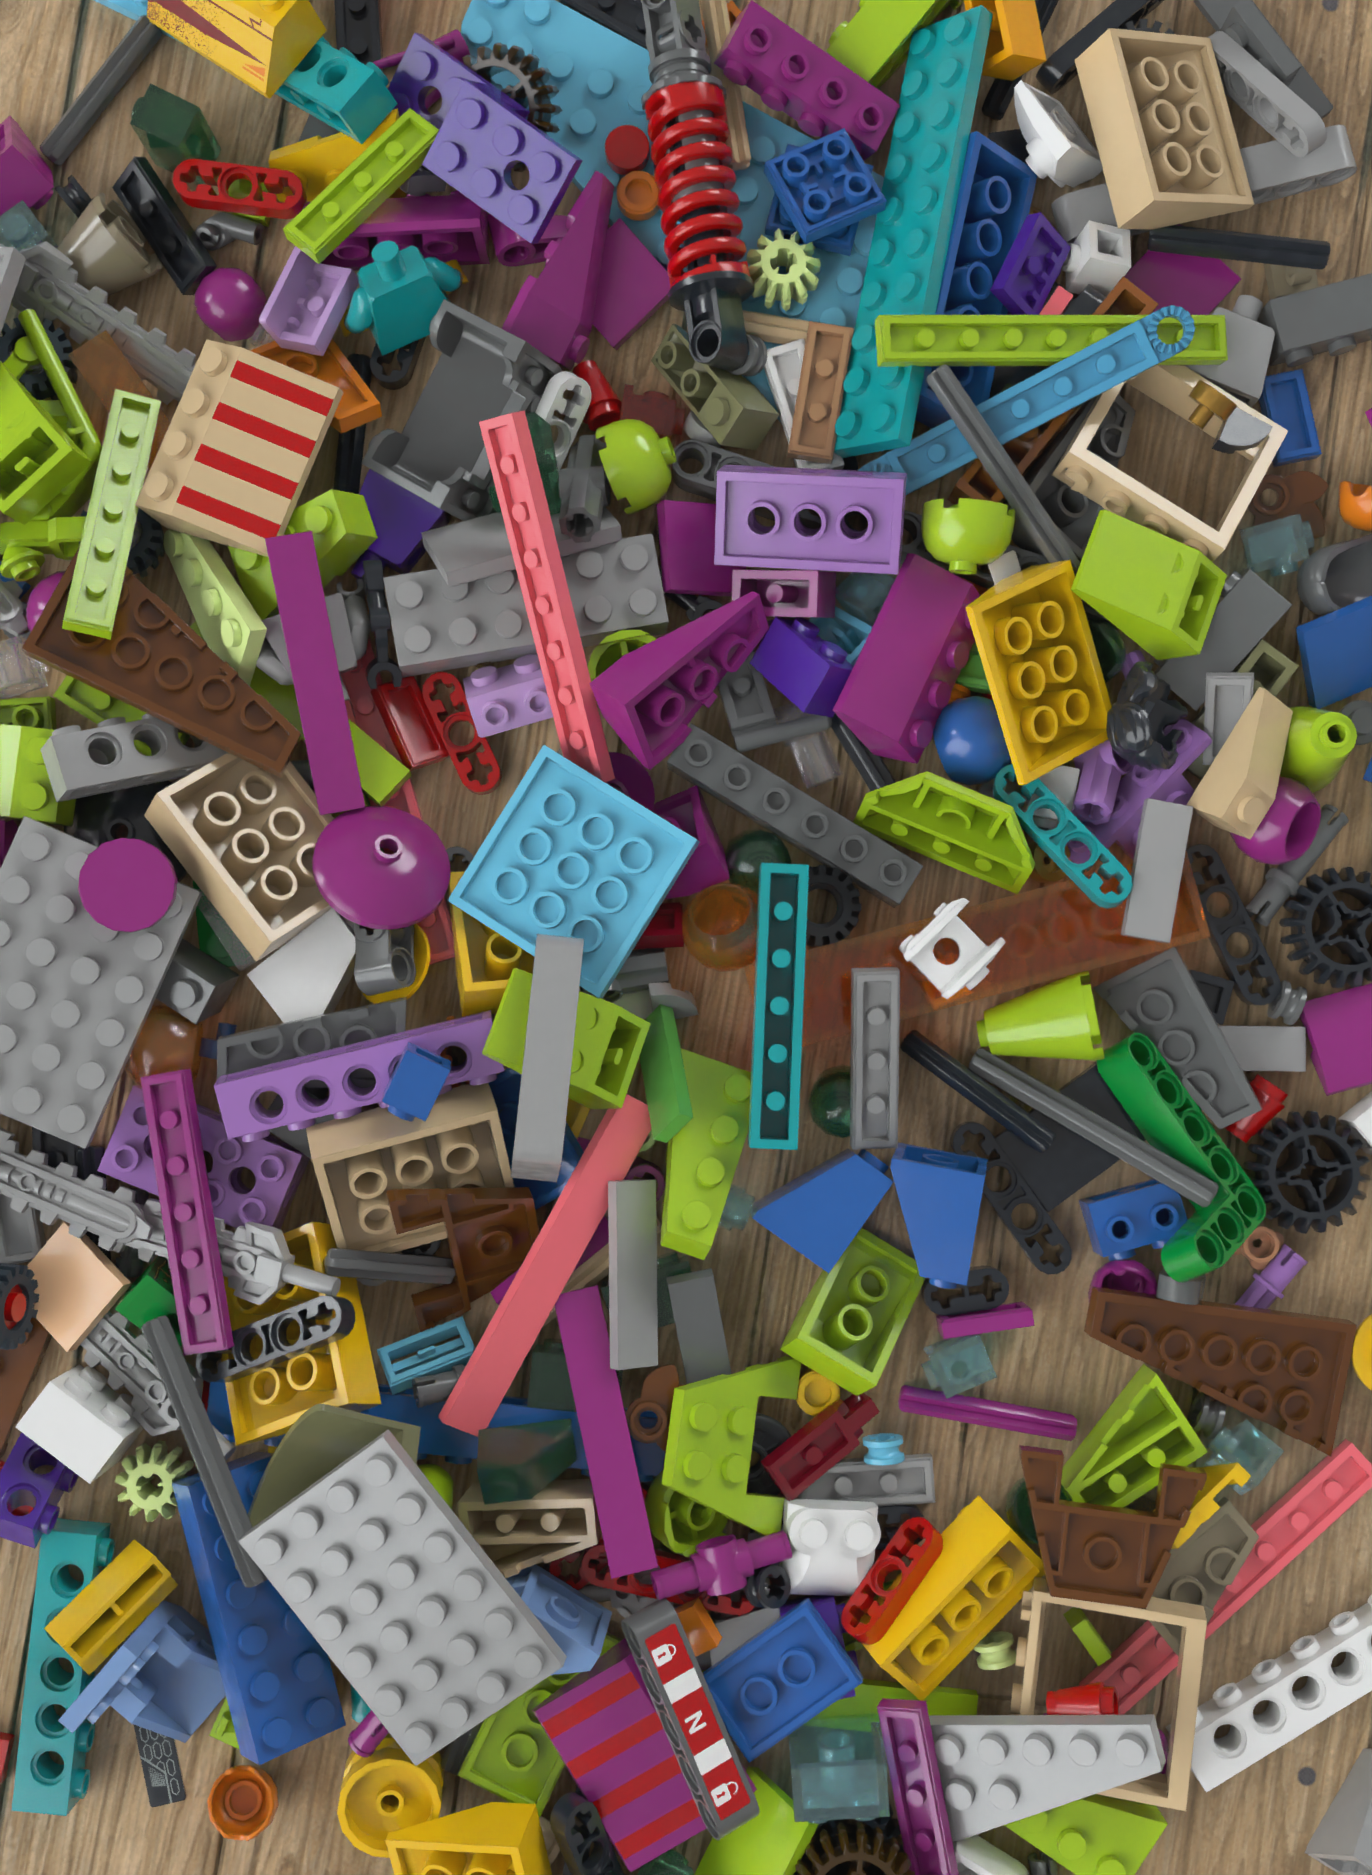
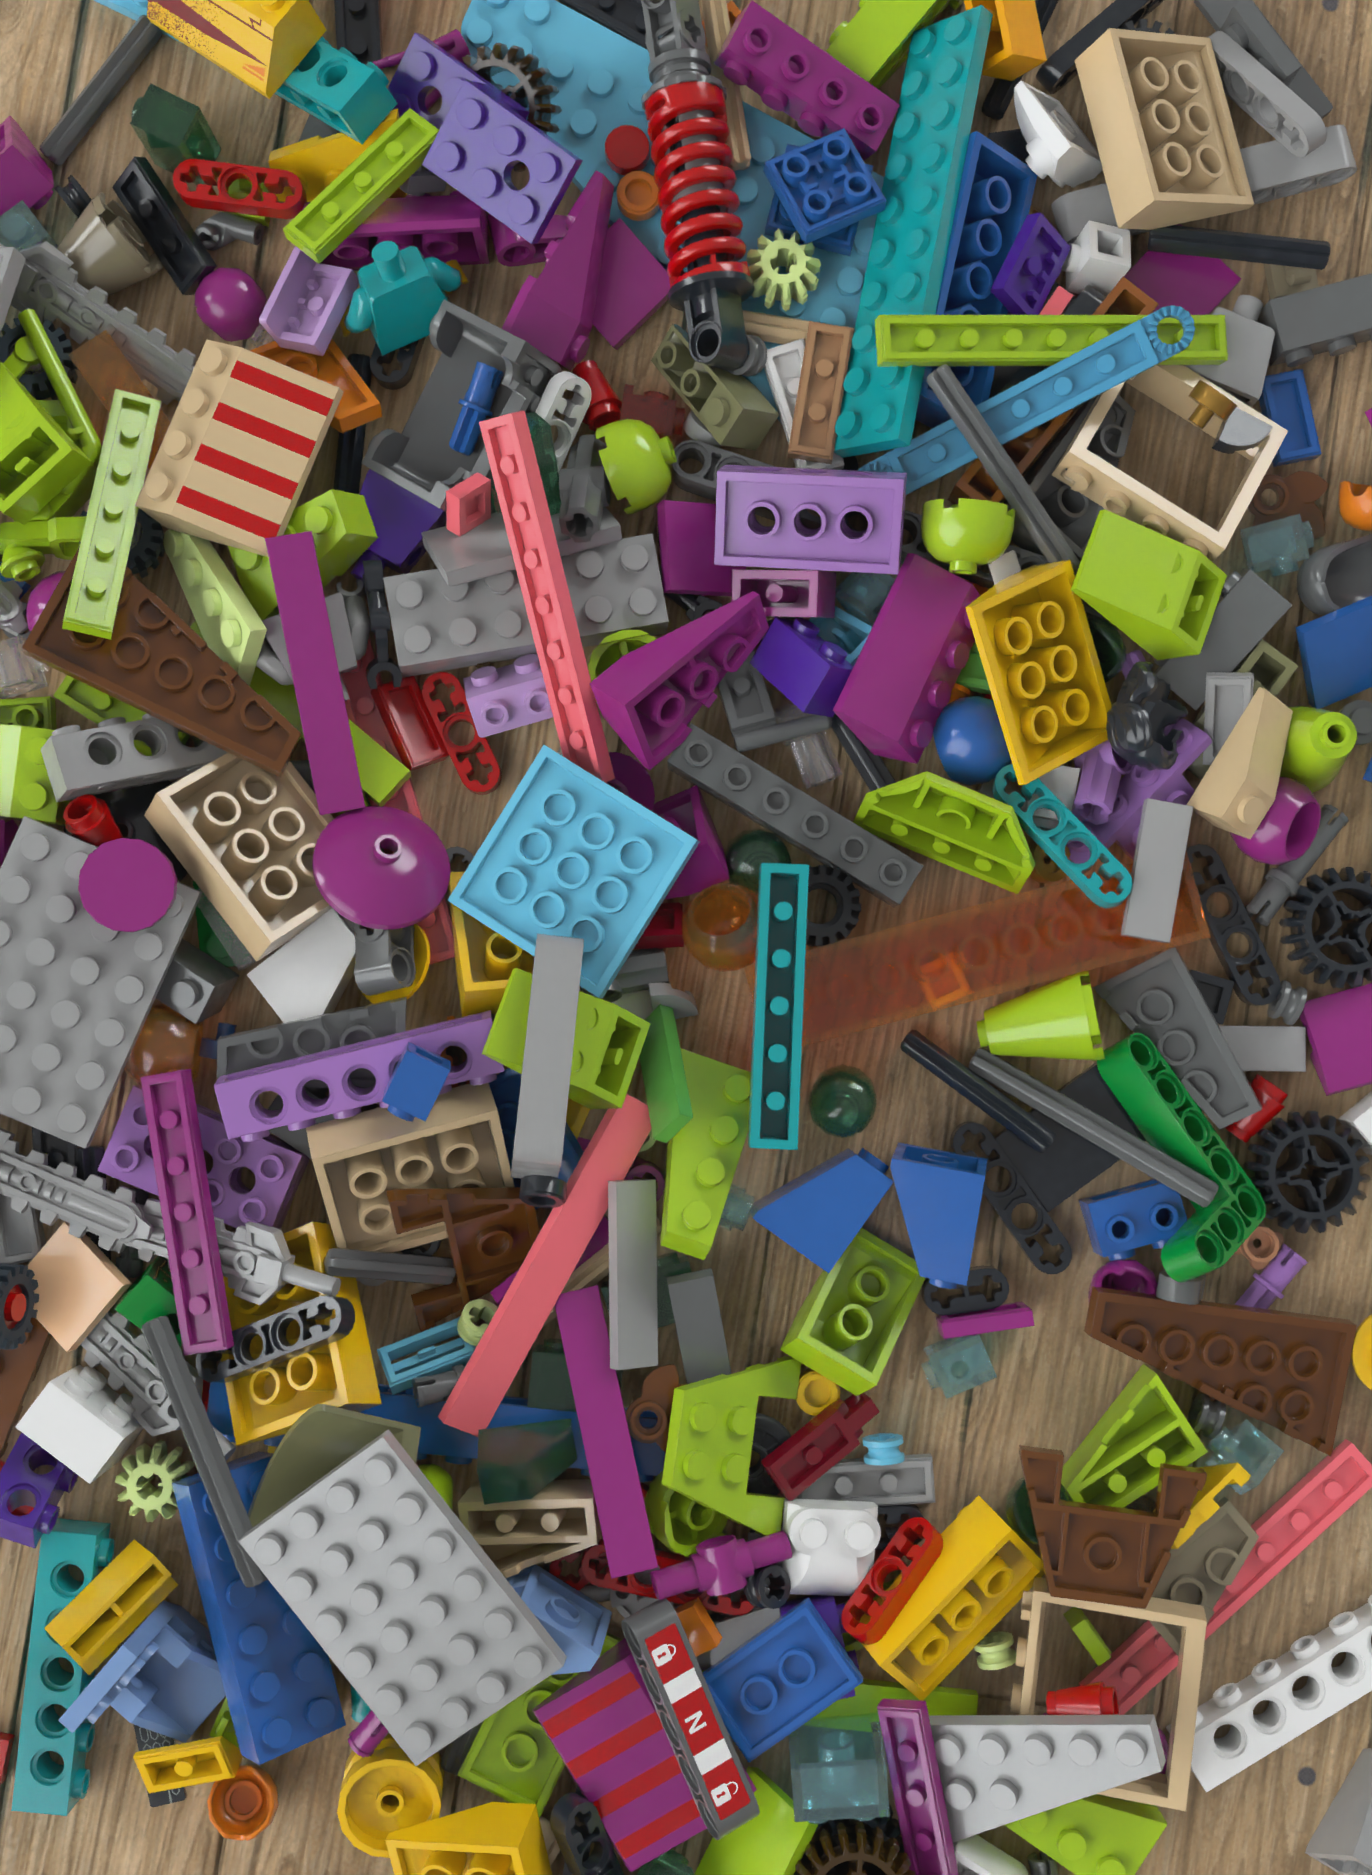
(91, 820): none -> red cone
(188, 1764): none -> yellow slope
(468, 504): none -> coral tile
(472, 1312): none -> yellowish green bush
(475, 407): none -> blue axle
(543, 1191): none -> black tile
(874, 1057): light grey tile -> none
(973, 953): white piece -> none
(987, 1413): magenta axle -> none

